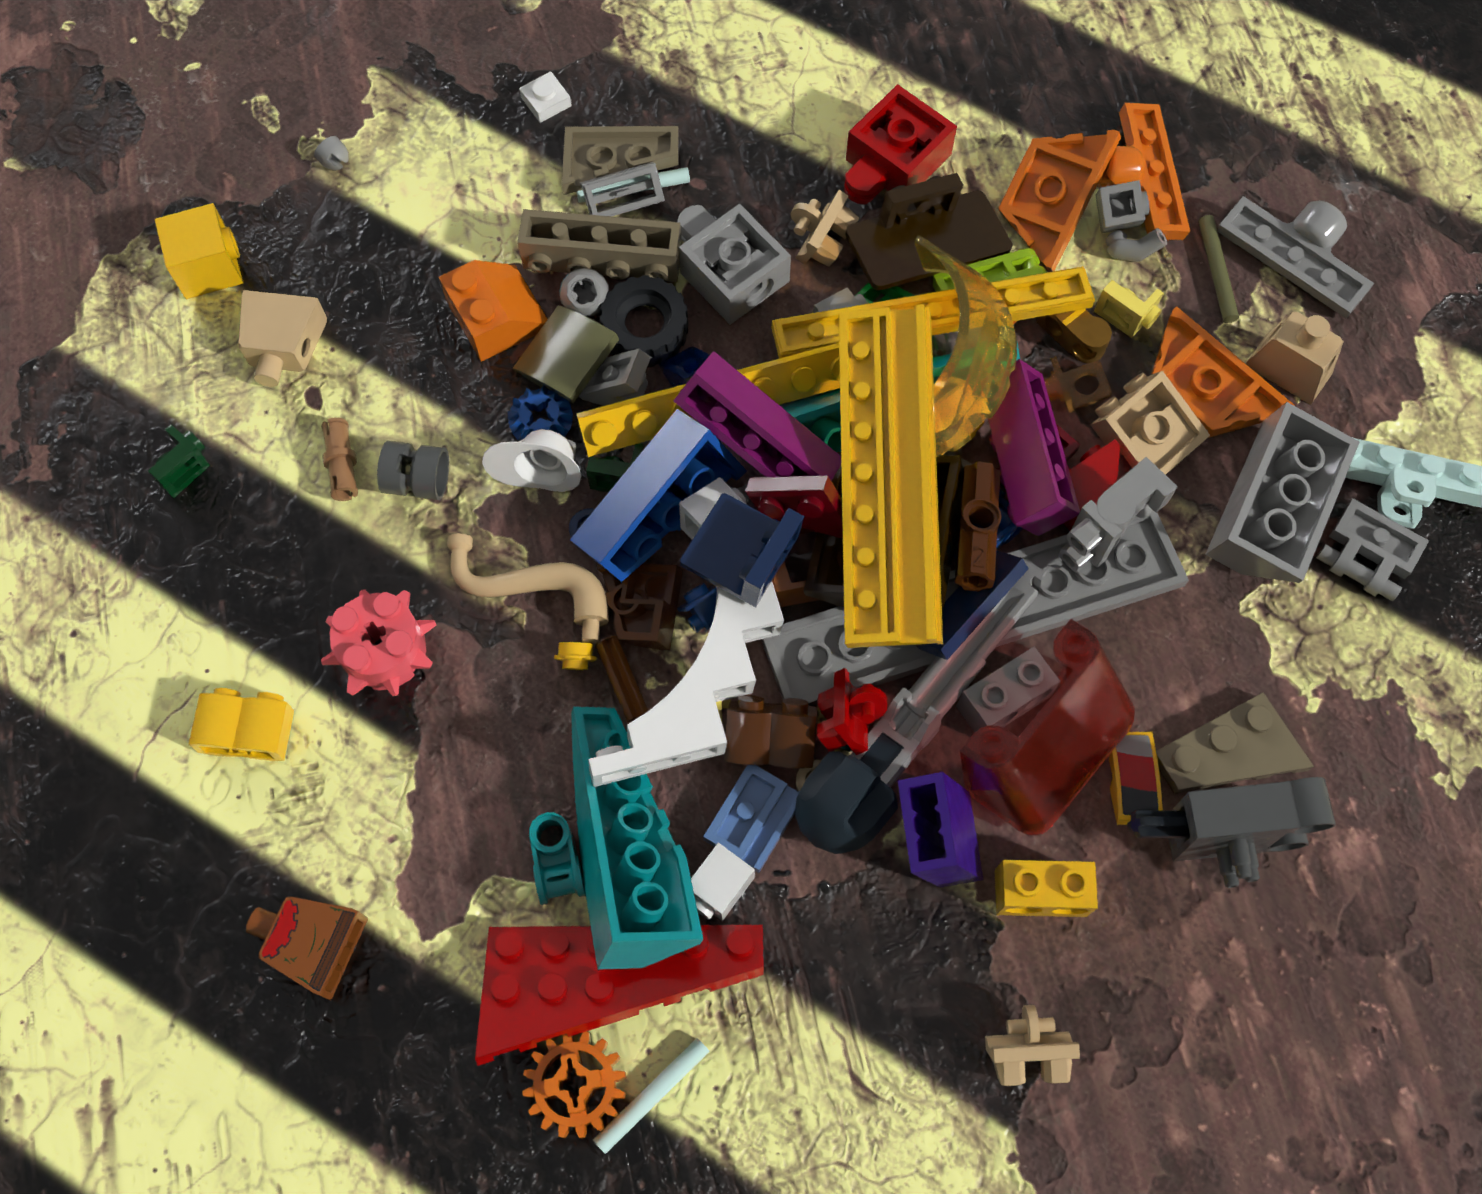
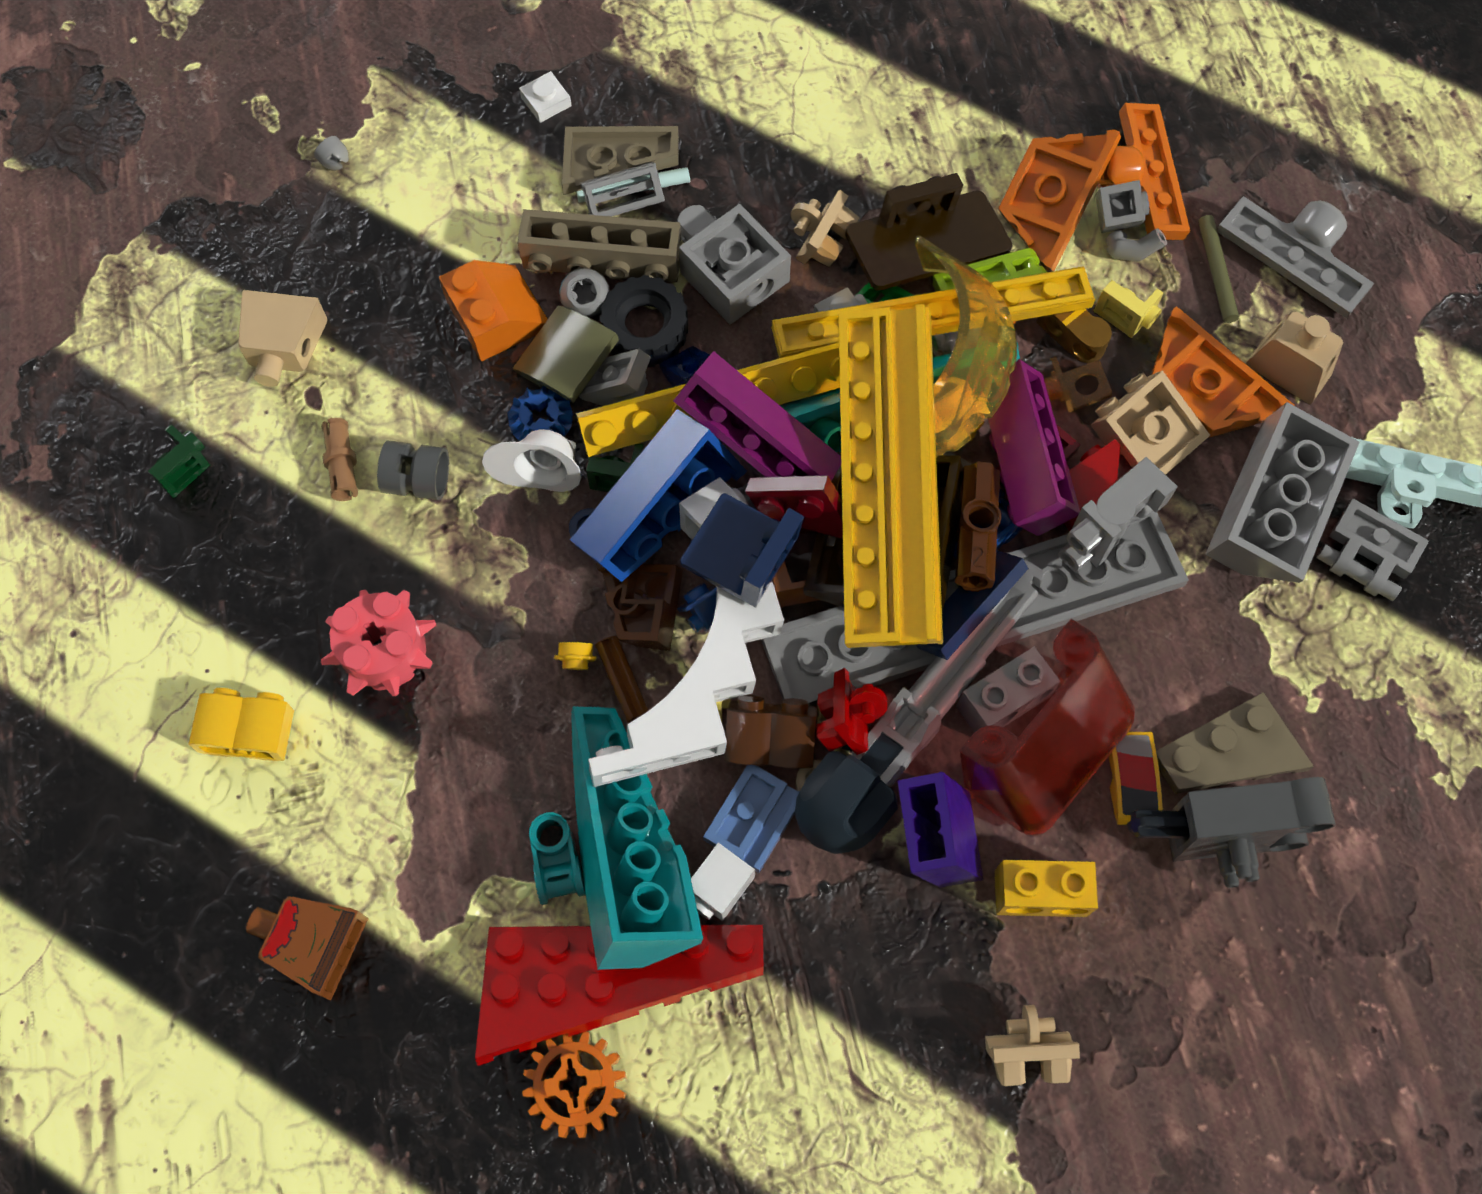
(199, 251): yellow head -> none
(583, 585): tan animal -> none
(651, 1095): light aqua piece -> none
(896, 146): red brick -> none

